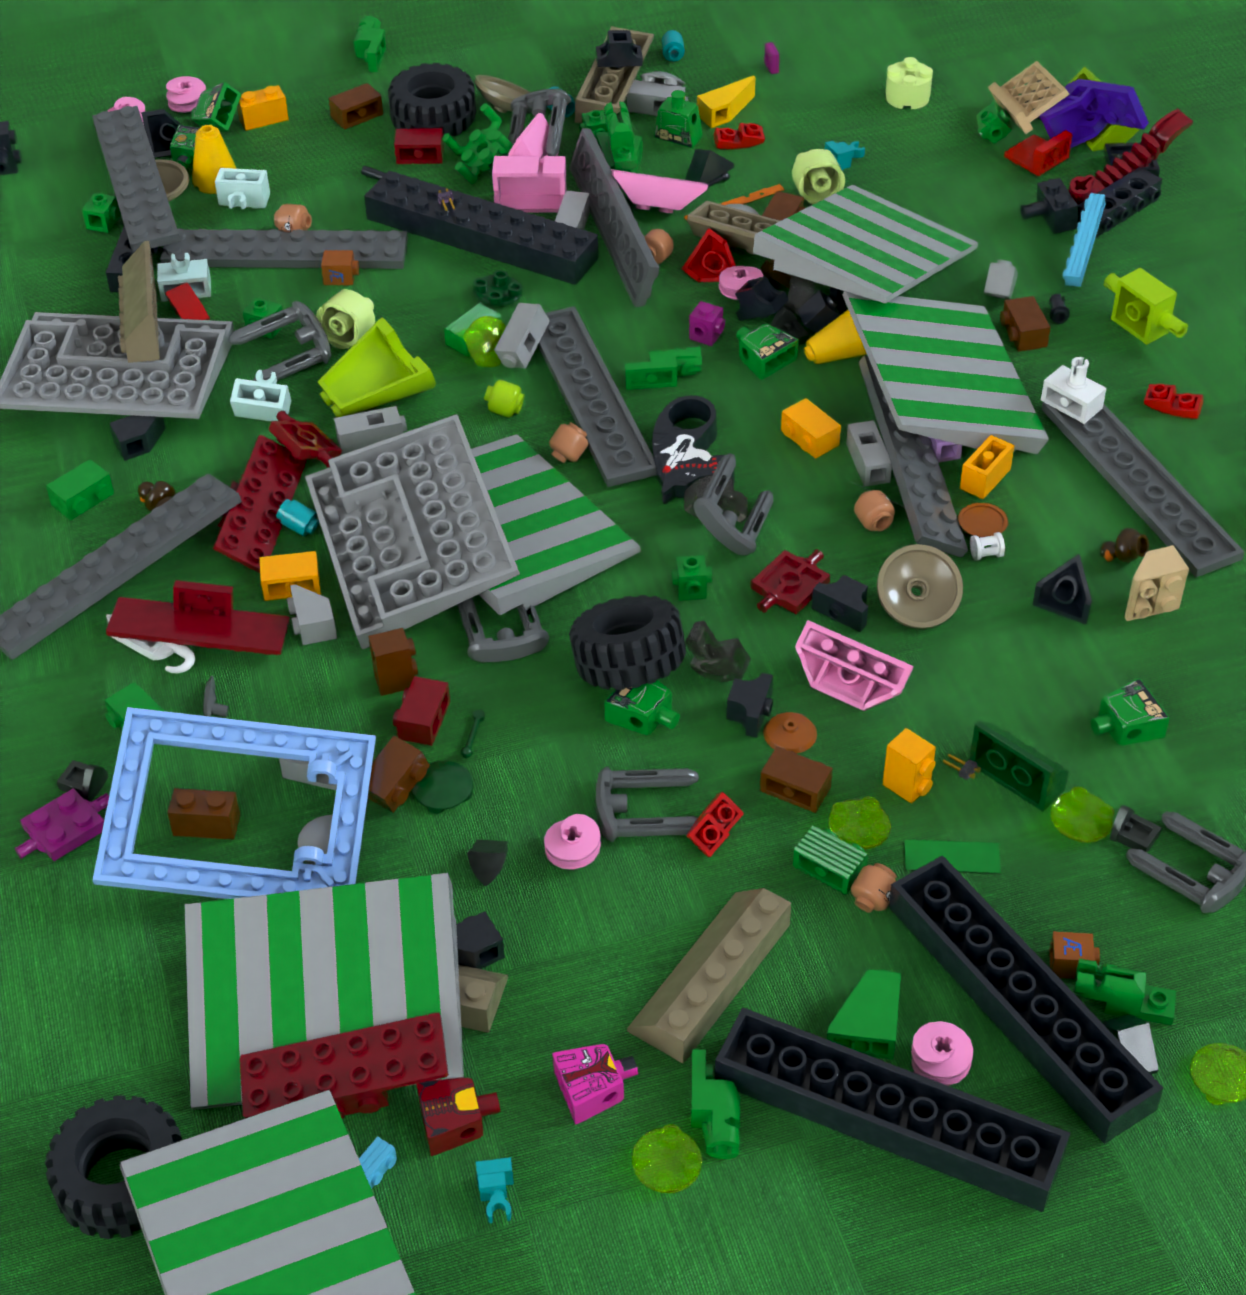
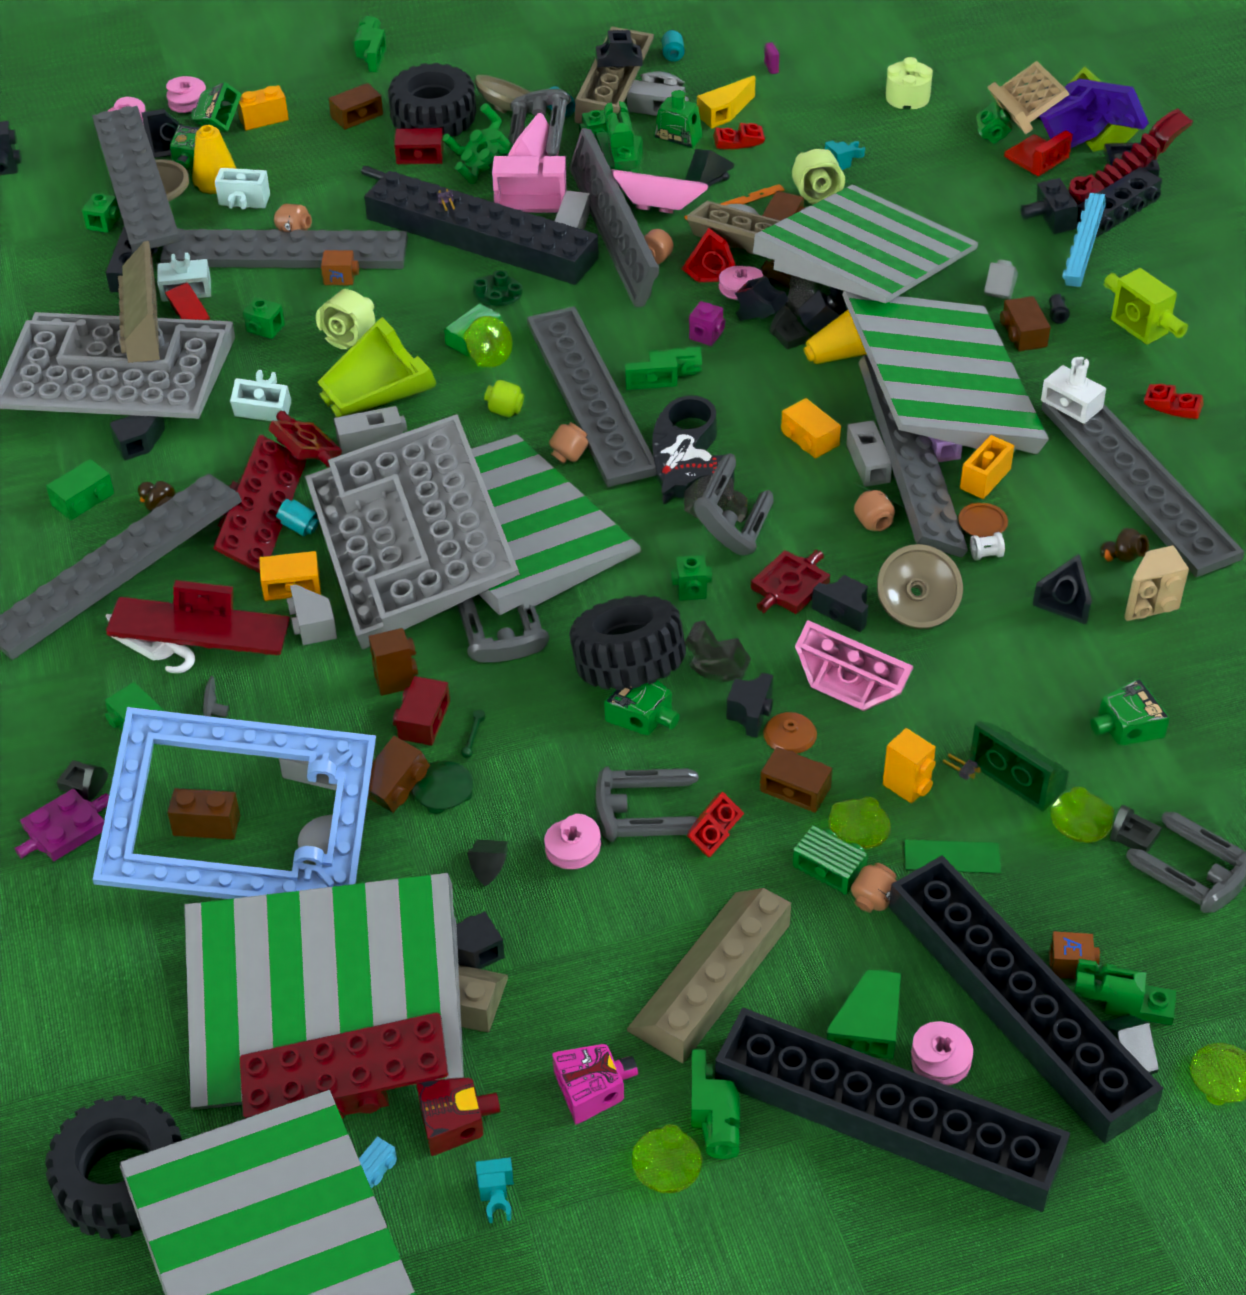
(311, 331): dark grey piece -> none
(522, 335): light grey brick -> none
(766, 349): green torso -> none

